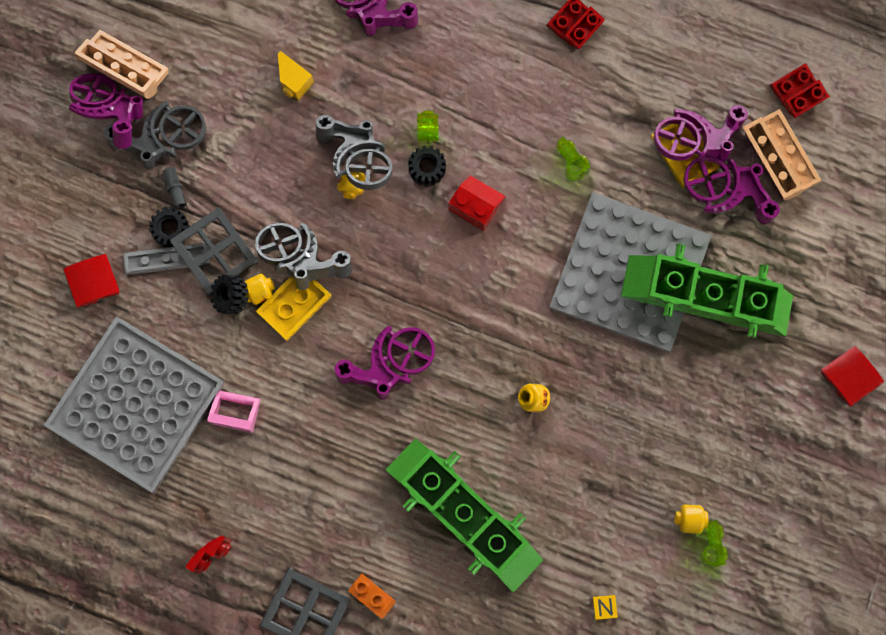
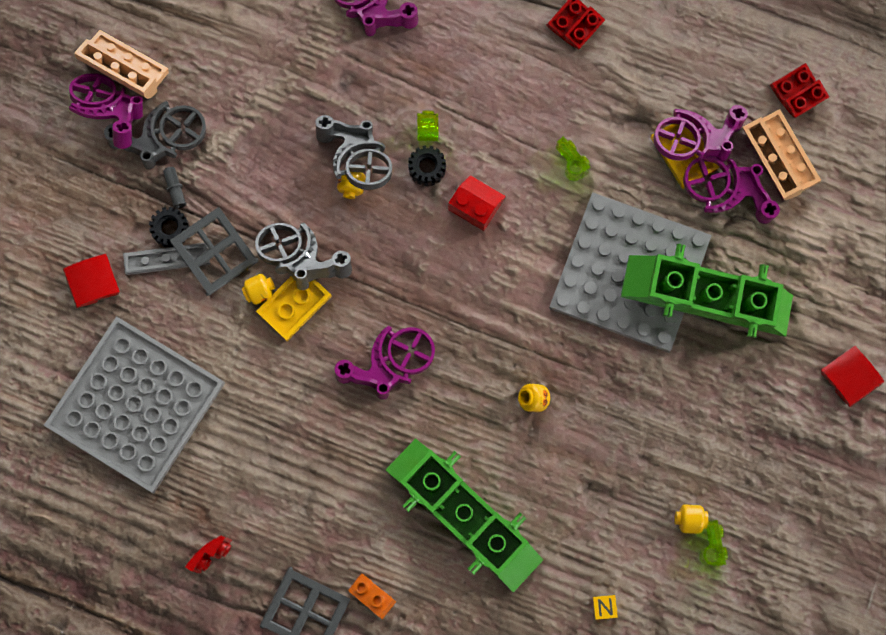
(225, 303): black tyre -> none
(230, 422): bright pink tile -> none
(293, 77): yellow slope -> none

